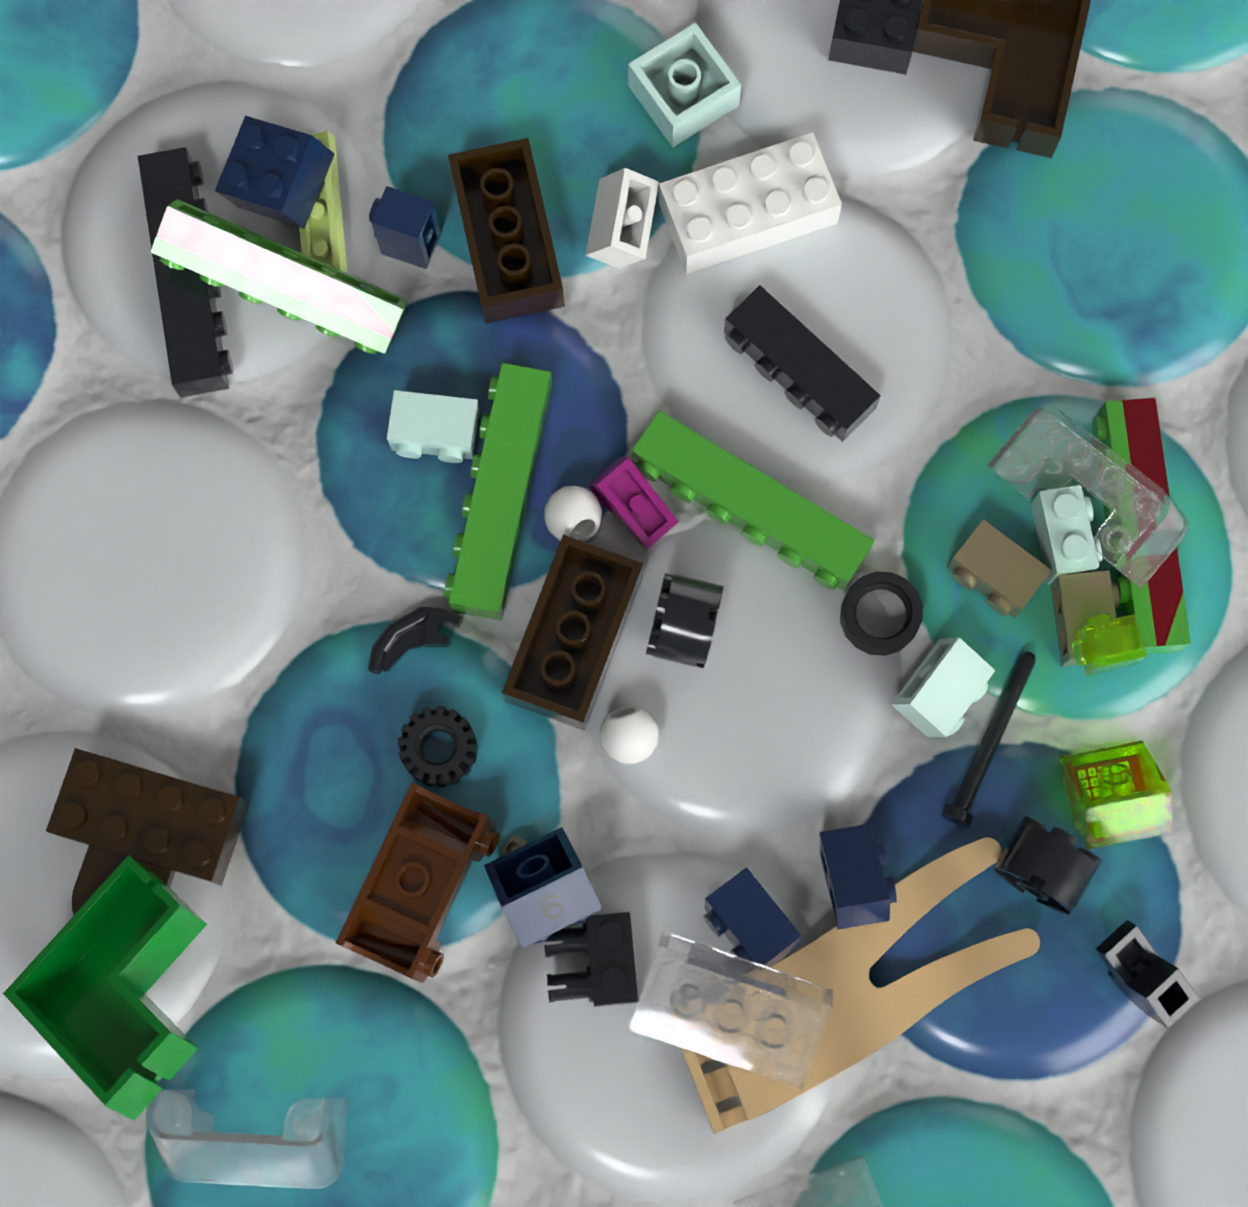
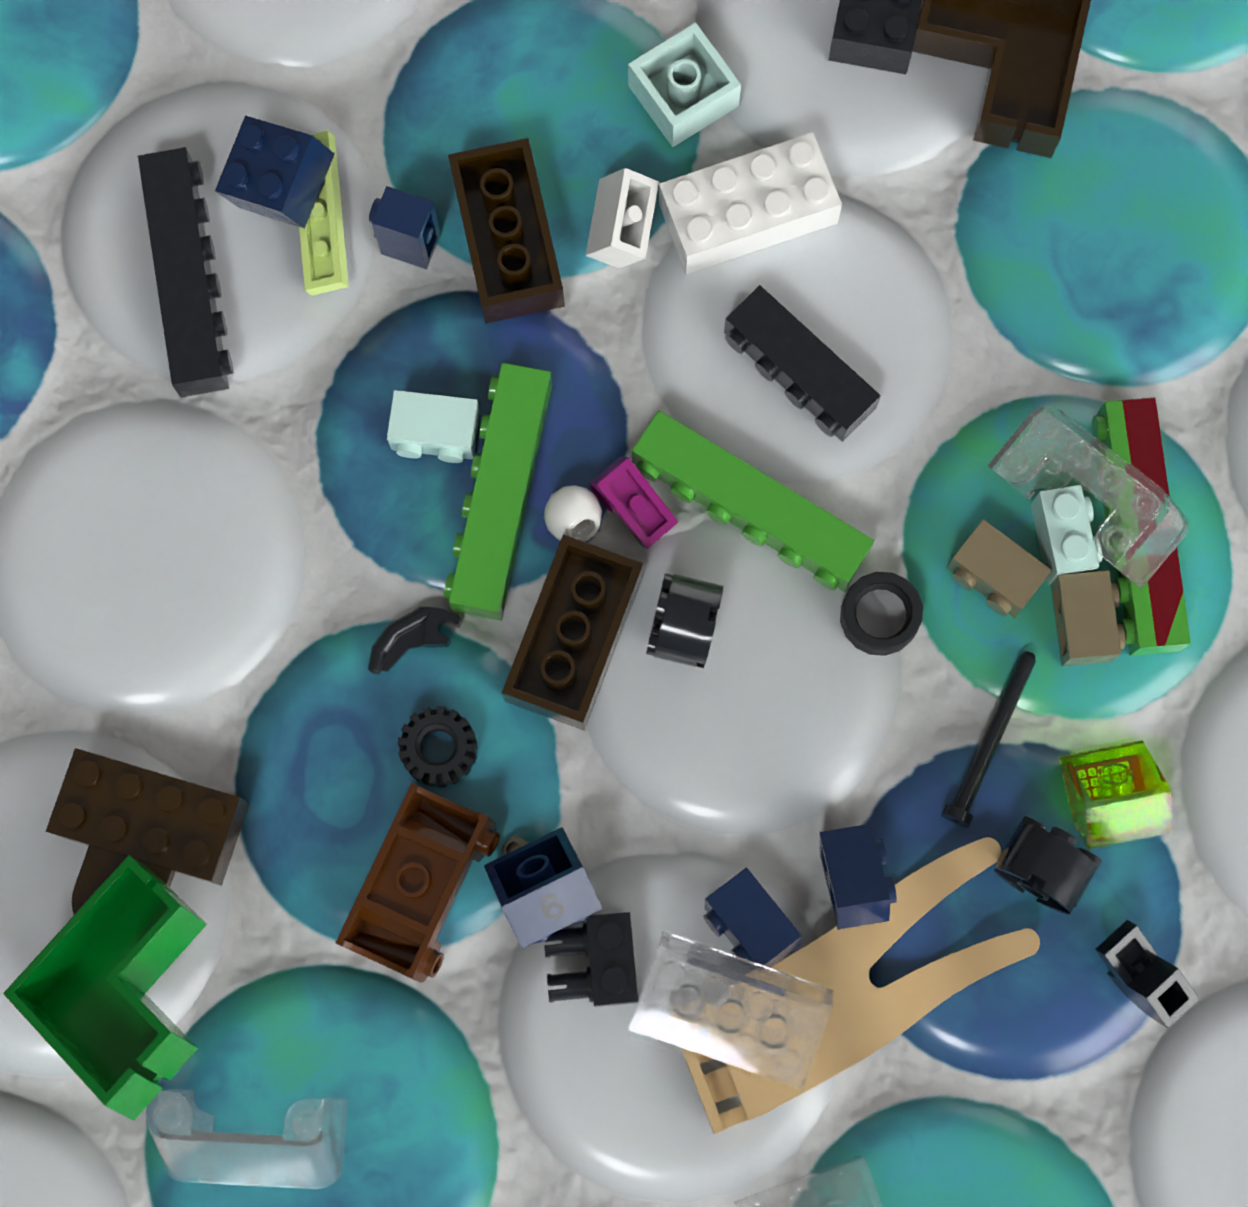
(278, 276): brick -> none
(629, 735): white piece -> none
(944, 688): light aqua brick -> none
(1108, 644): clear neon green brick -> none

